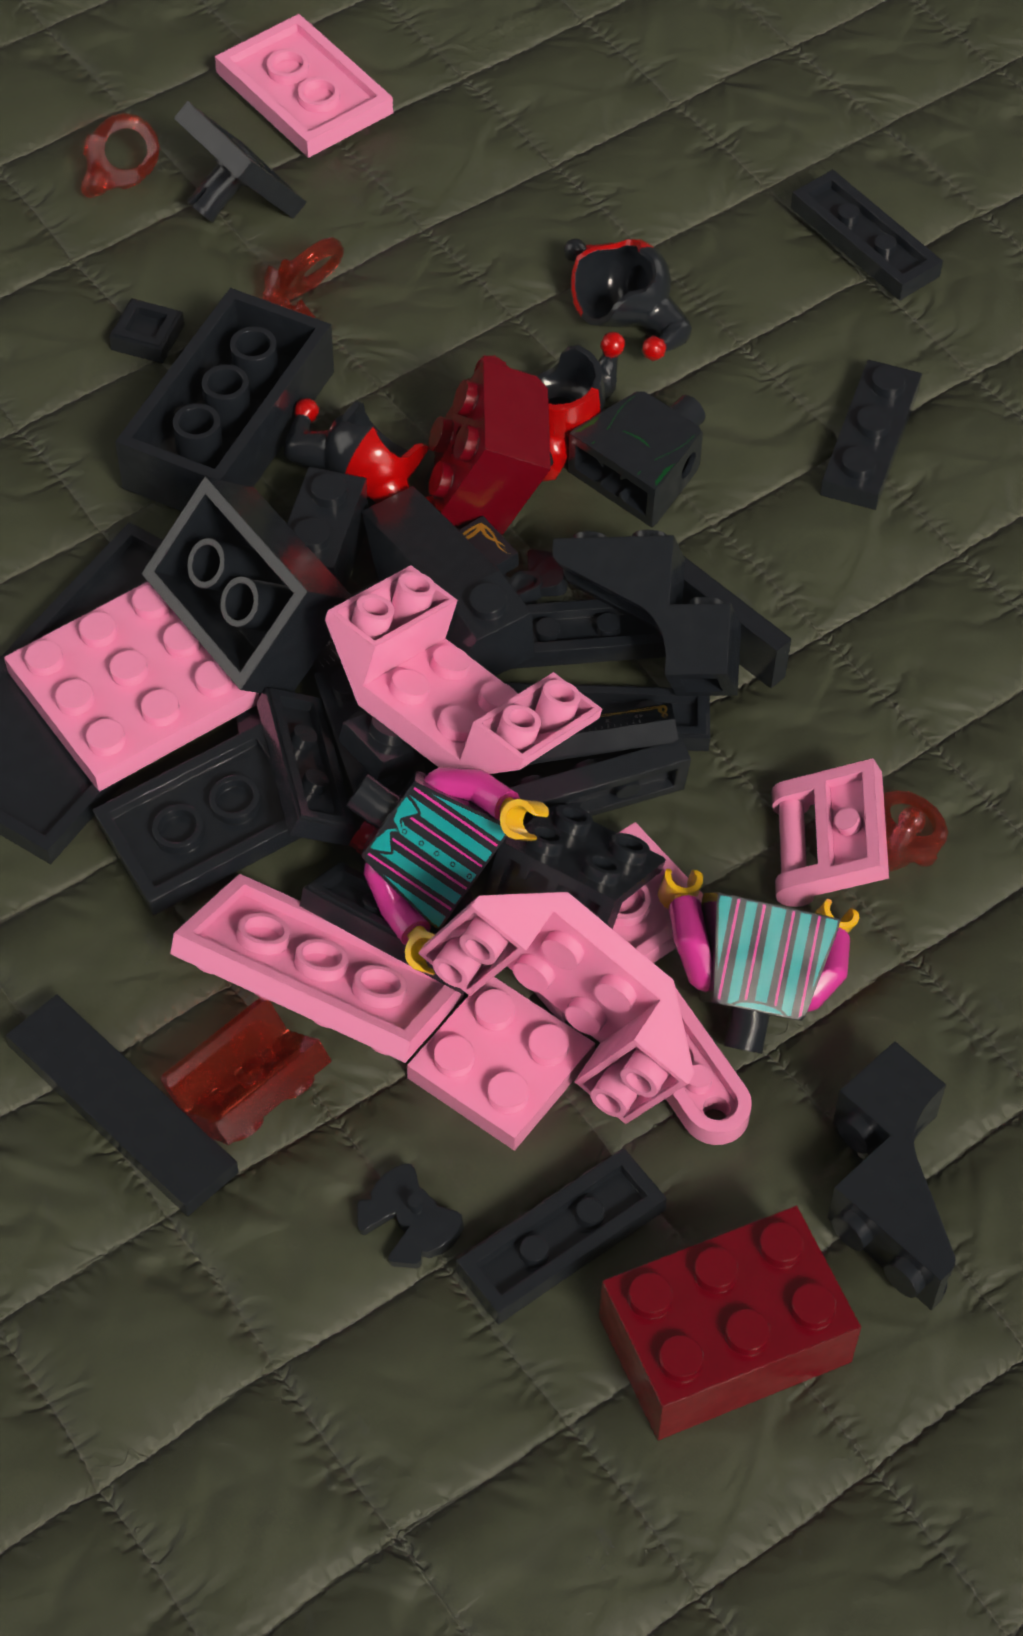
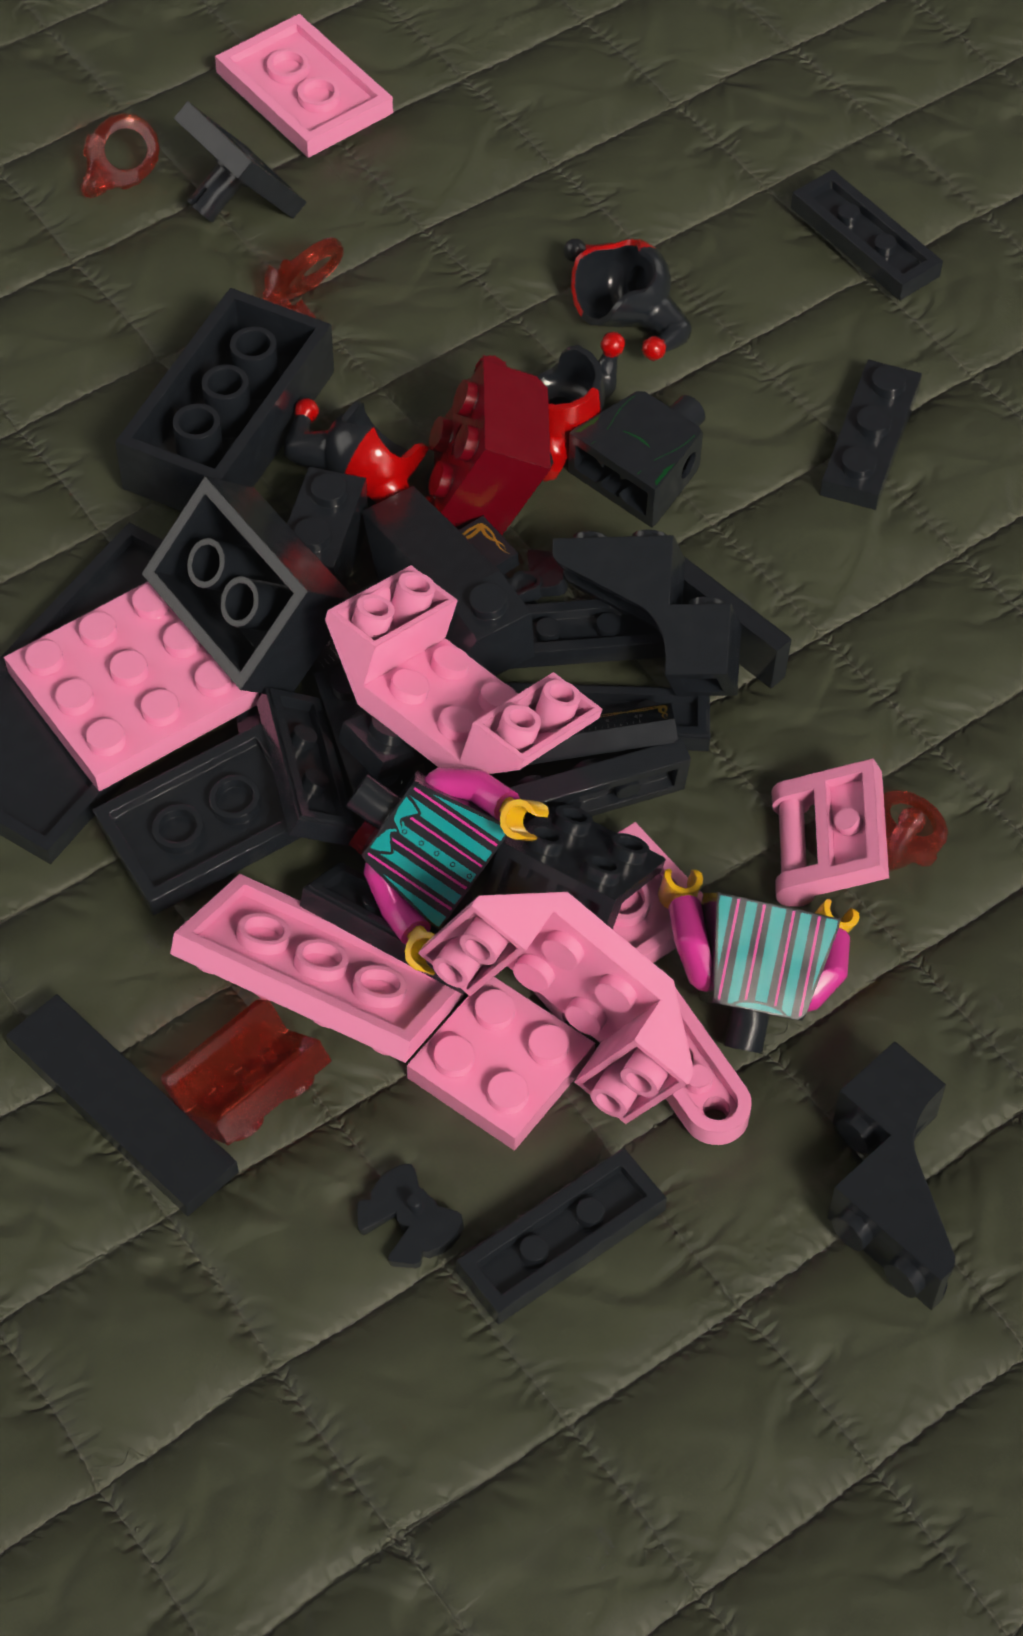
(146, 330): black tile -> none
(728, 1322): dark red brick -> none

